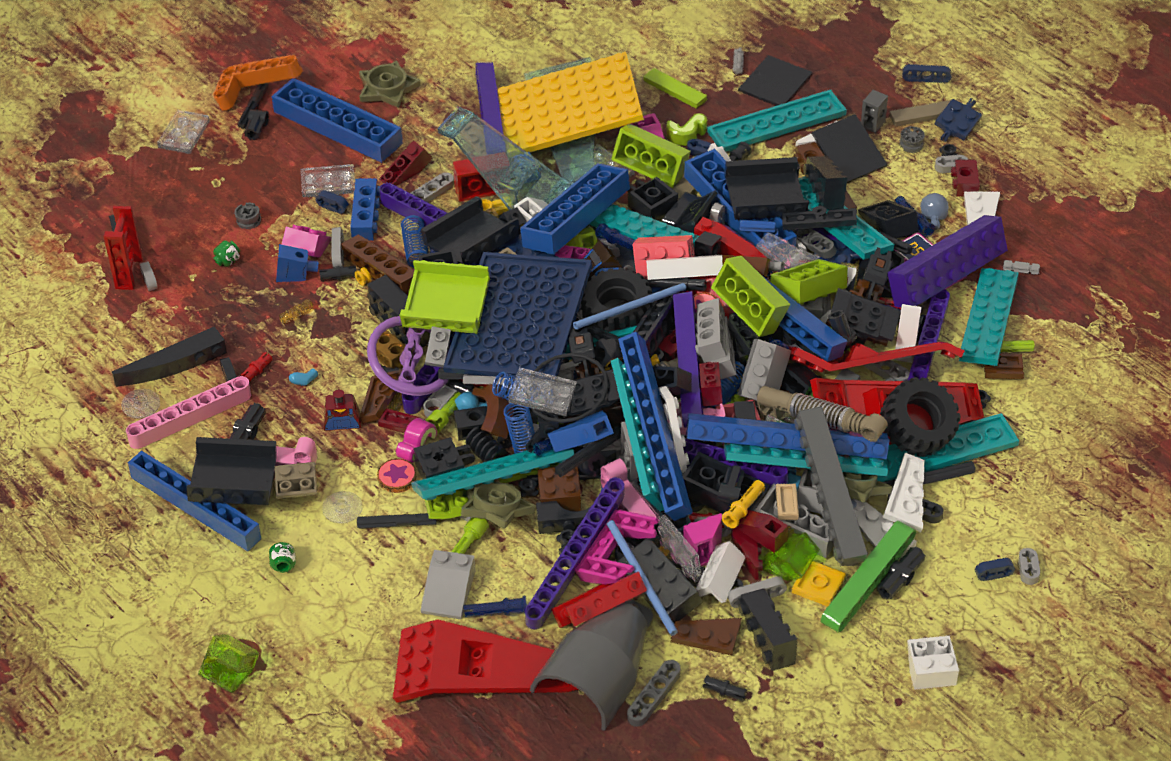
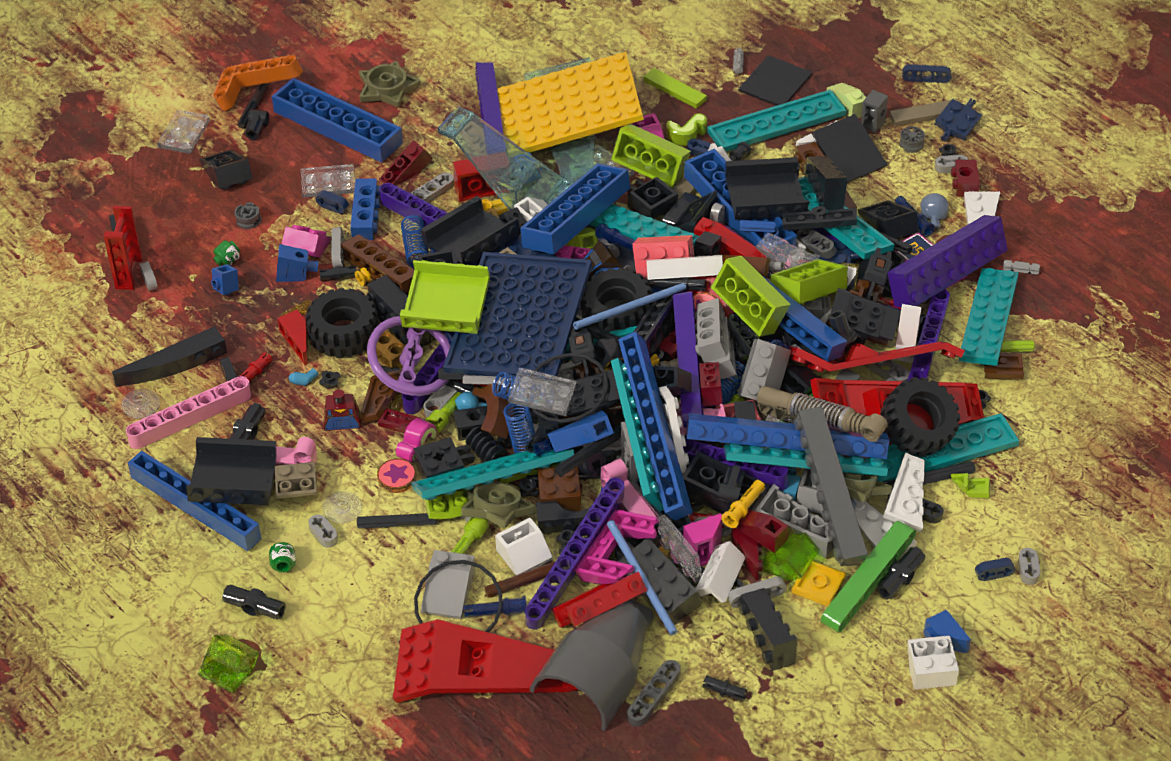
(225, 279): none -> blue brick
(227, 168): none -> black slope
(253, 602): none -> black piece
(294, 330): none -> red slope
(319, 533): none -> light grey beam
(329, 379): none -> black plate
(339, 306): none -> black tyre
(438, 346): light grey plate -> none
(460, 562): none -> black piece
(519, 580): none -> reddish brown axle
(523, 547): none -> white slope
(708, 634): reddish brown wing -> none
(787, 502): tan tile -> none
(850, 98): none -> yellowish green slope
(945, 625): none -> blue slope
(972, 487): none -> lime slope

